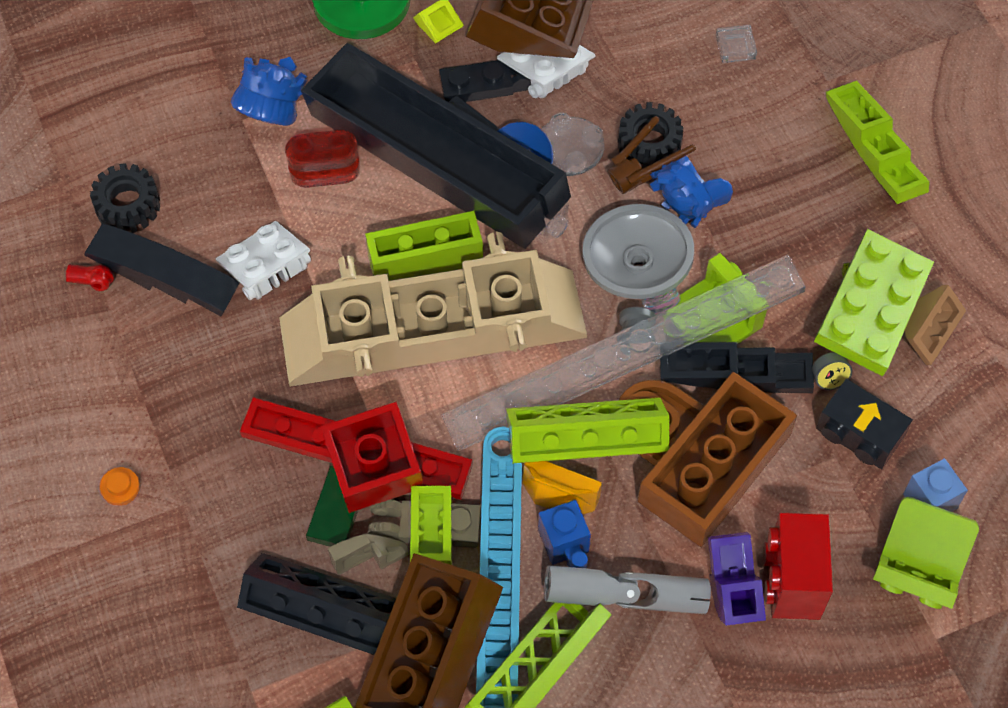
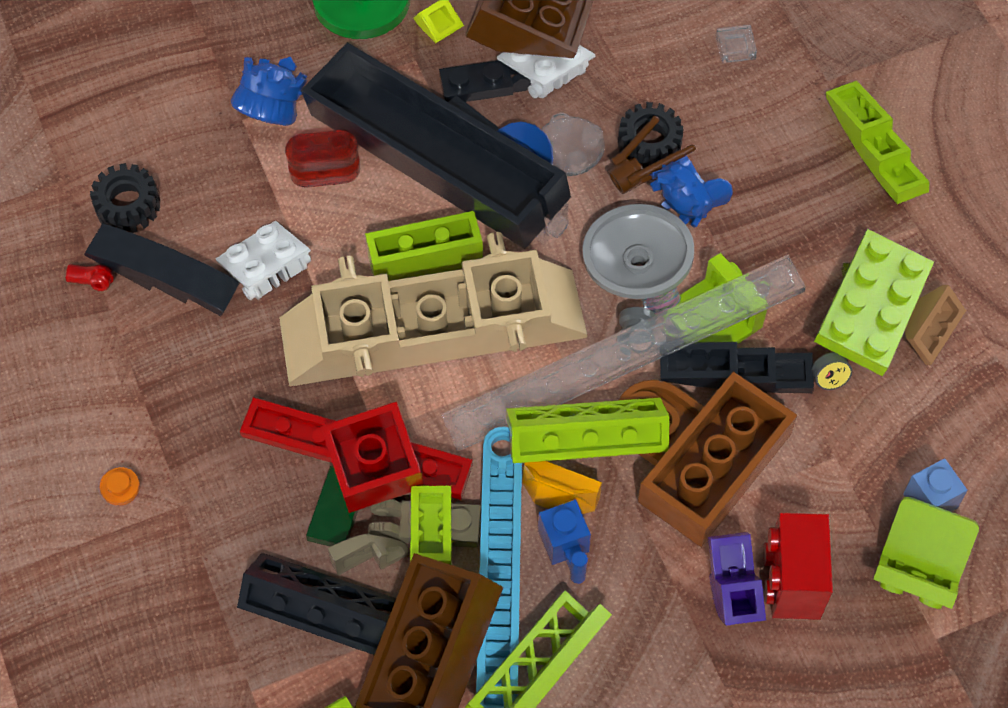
(598, 587): light grey piece -> none
(863, 424): black brick -> none

